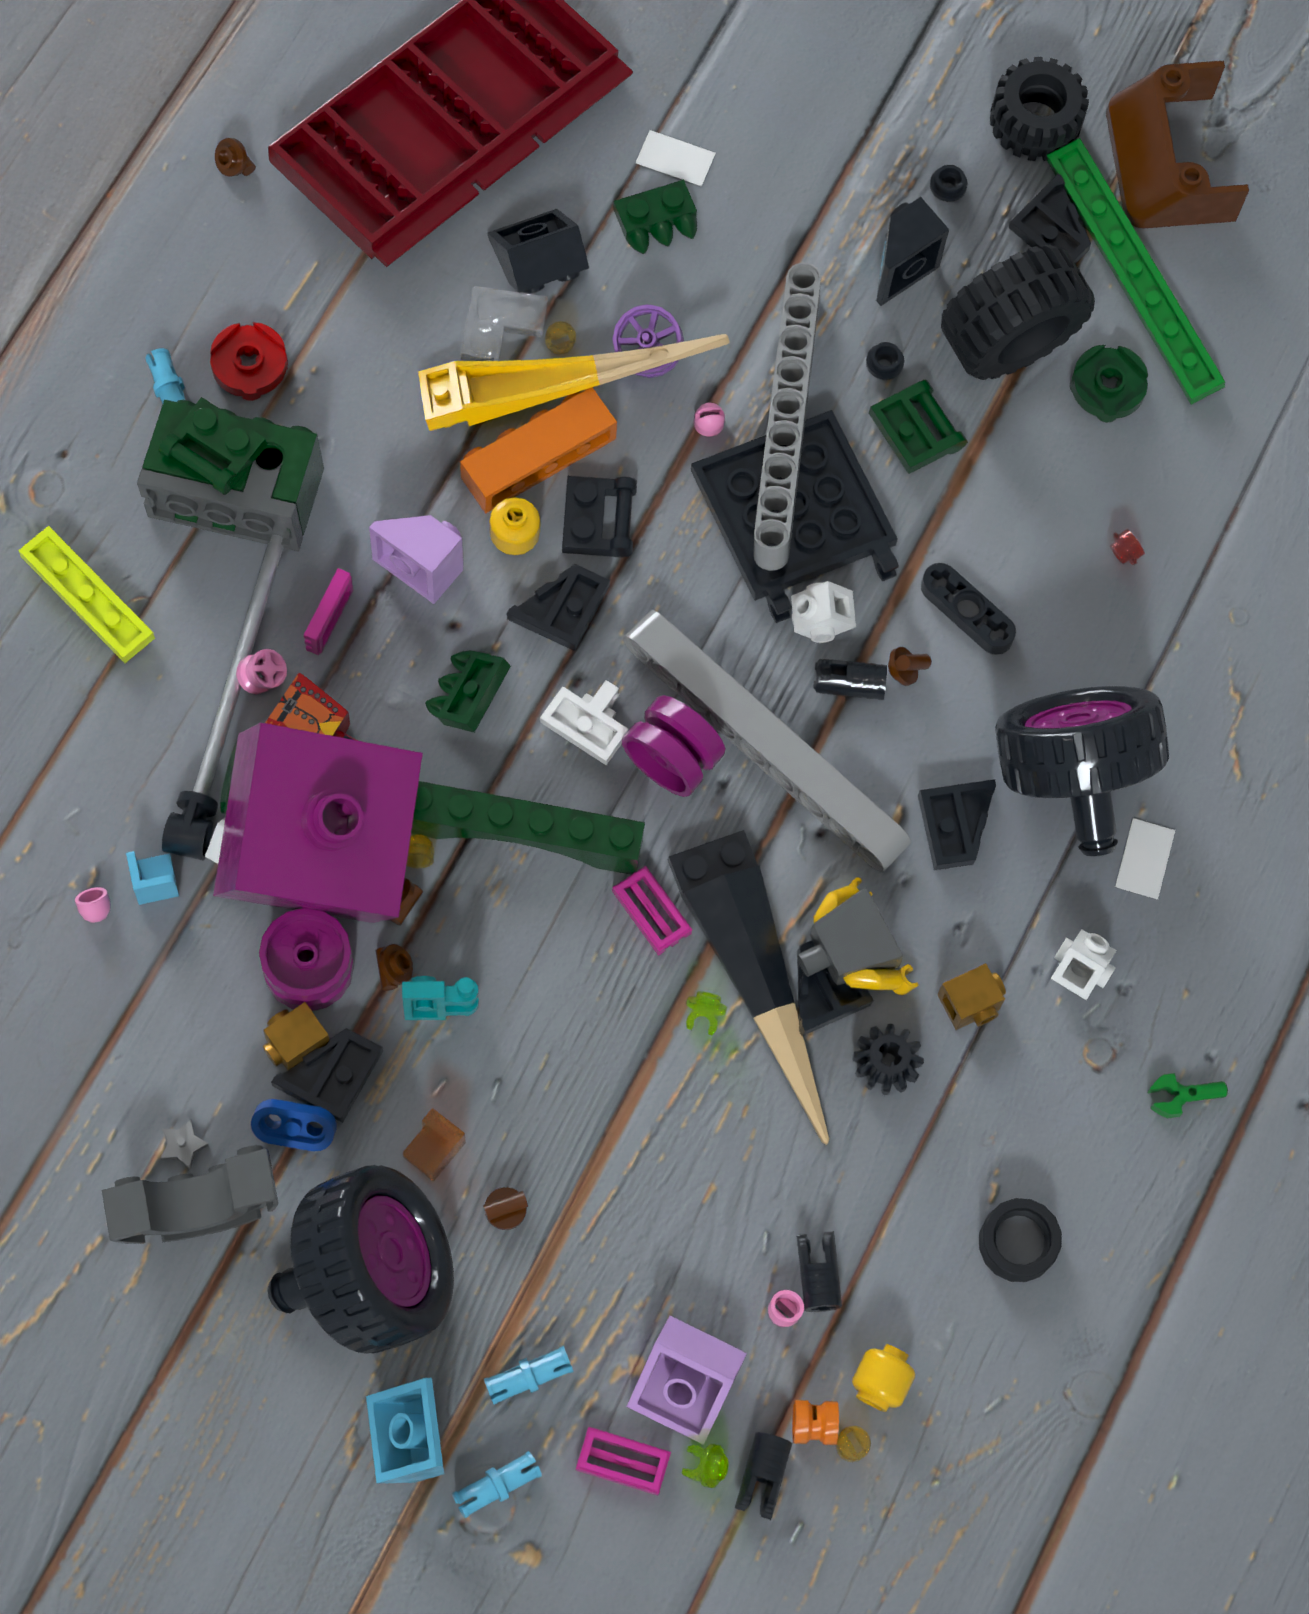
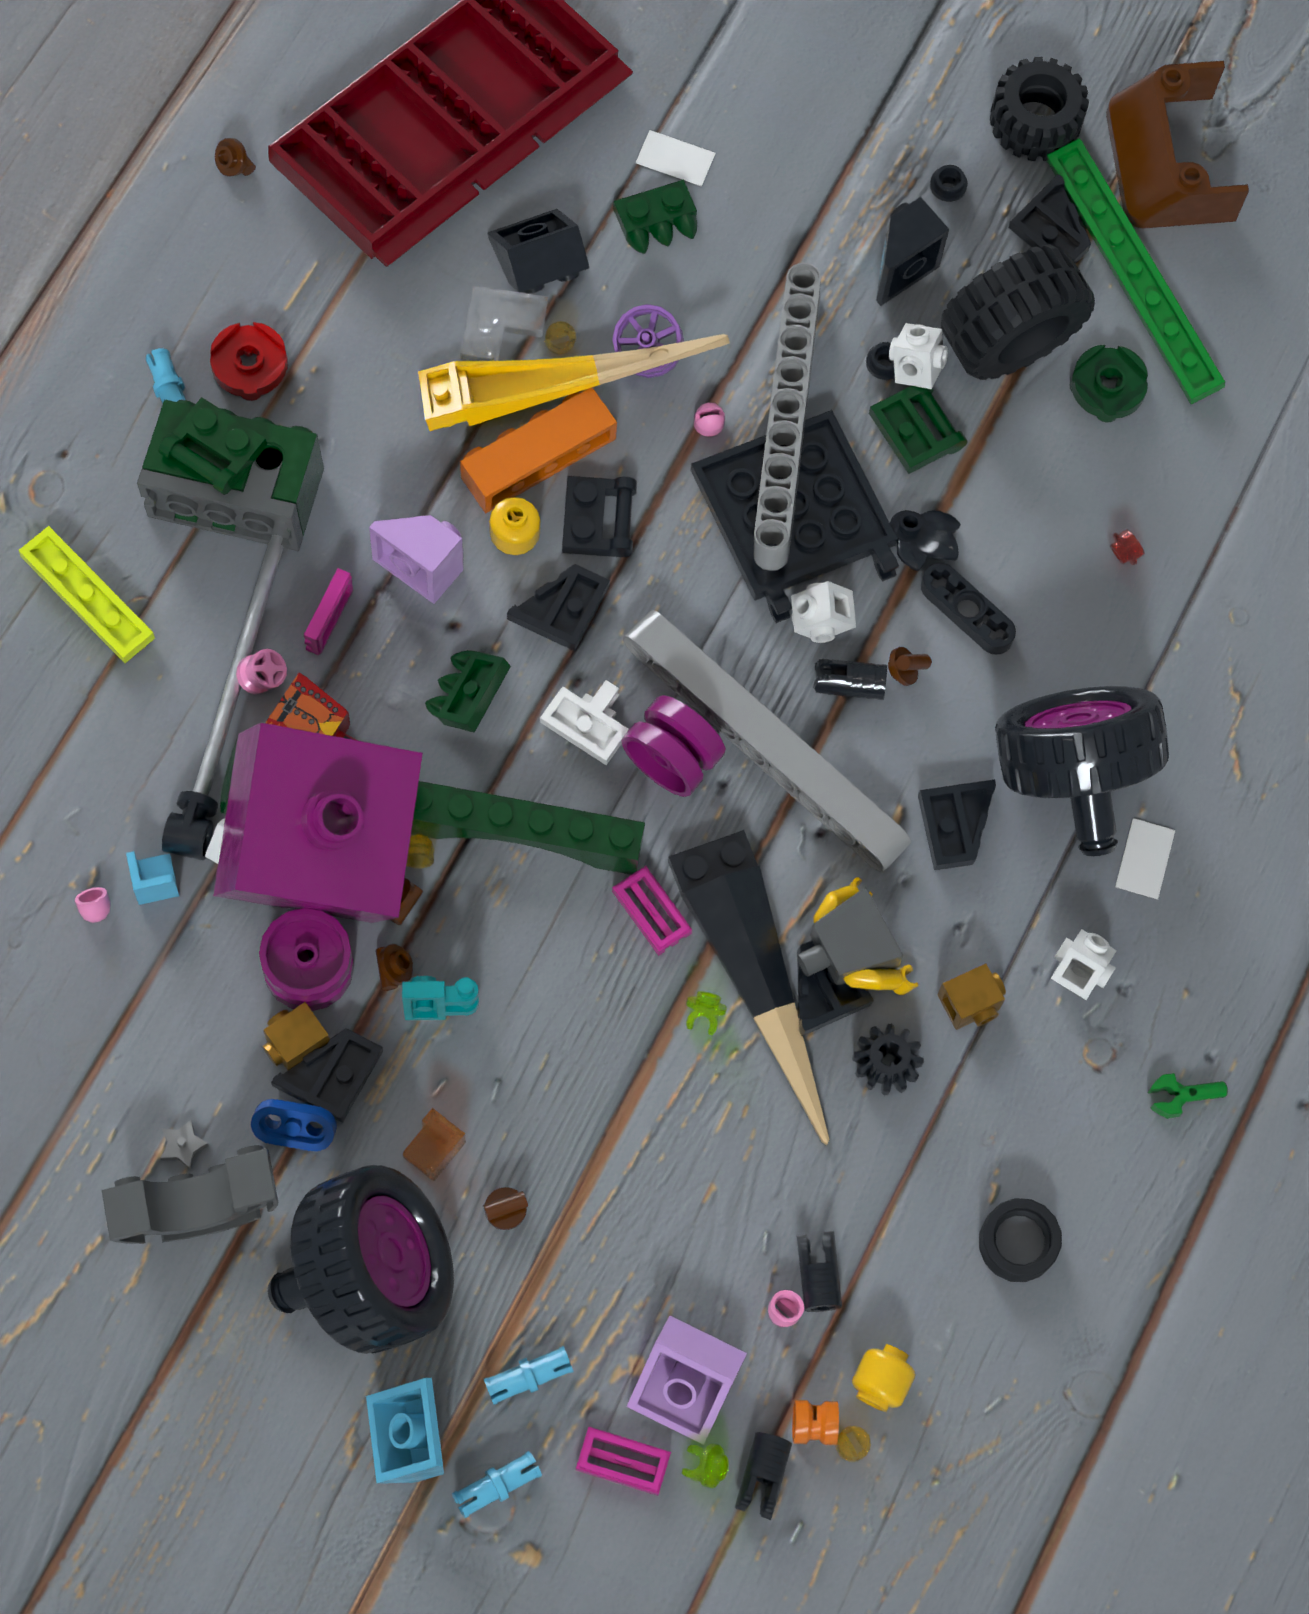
(923, 349): none -> white brick
(928, 537): none -> black plate

